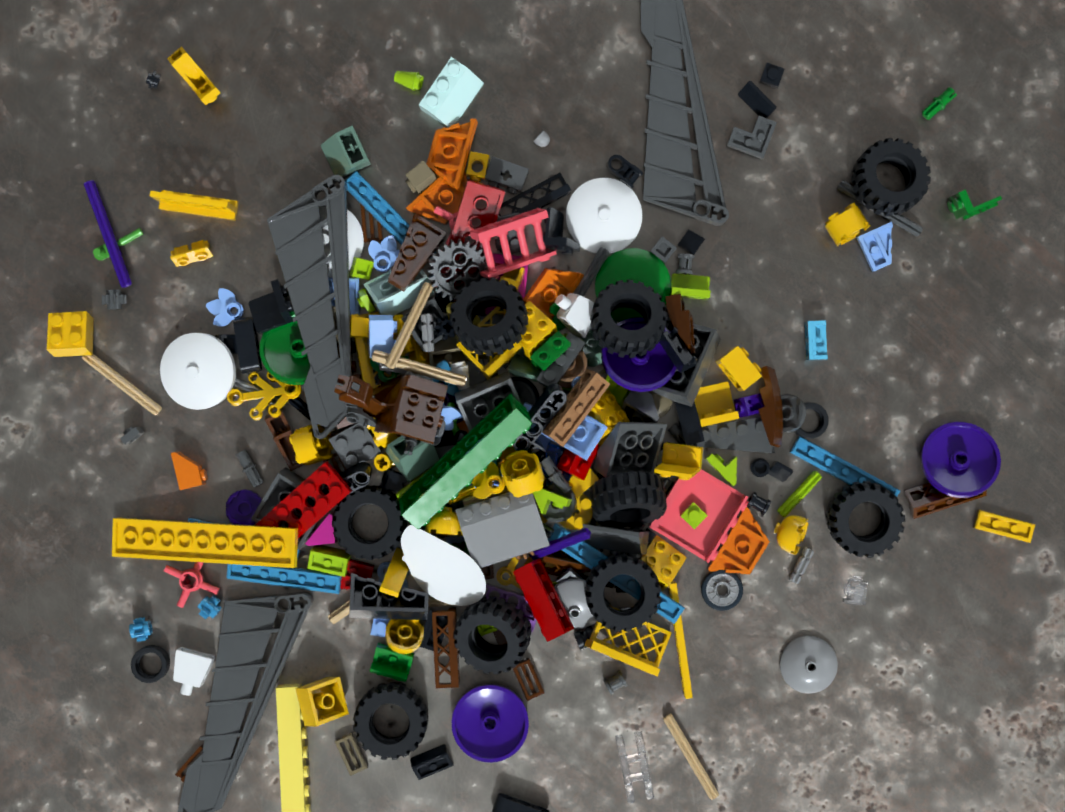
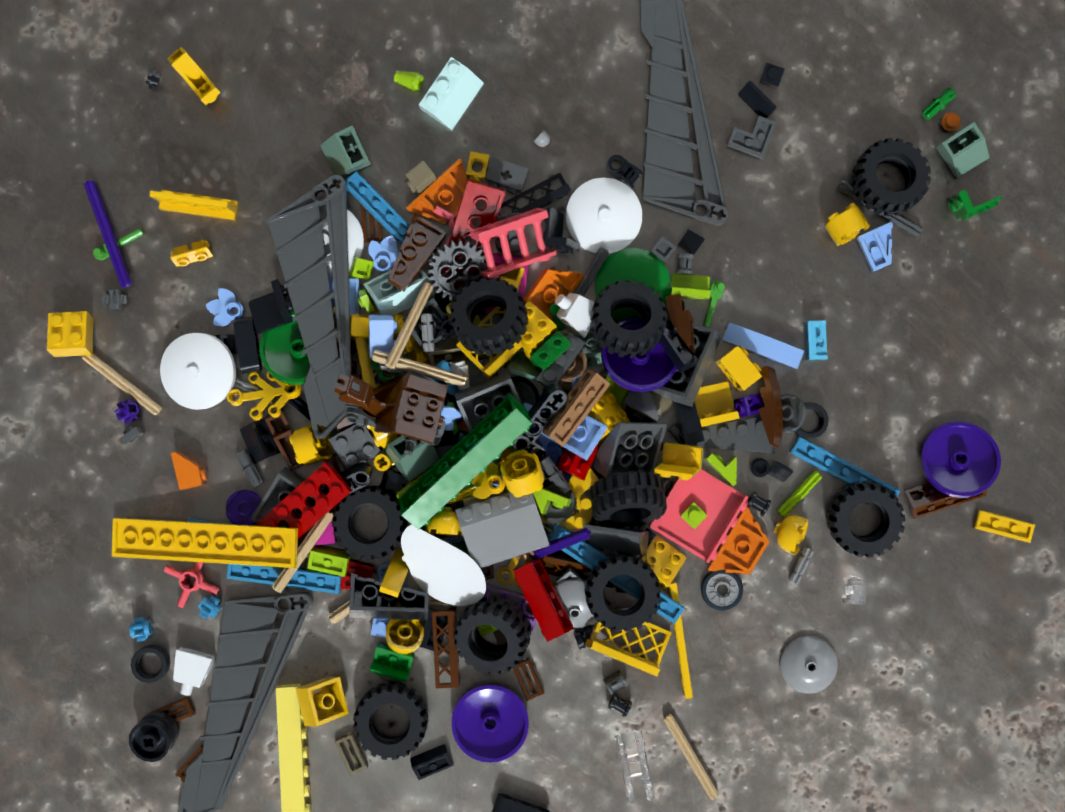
(127, 411): none -> dark purple gear
(153, 736): none -> black wheel
(188, 706): none -> reddish brown tile
(259, 440): none -> black panel
(303, 551): none -> tan axle
(451, 151): orange wing -> none
(620, 705): none -> black bush
(717, 288): none -> bright green piece
(763, 345): none -> light blue slope
(950, 122): none -> orange plate
(964, 150): none -> sand green slope

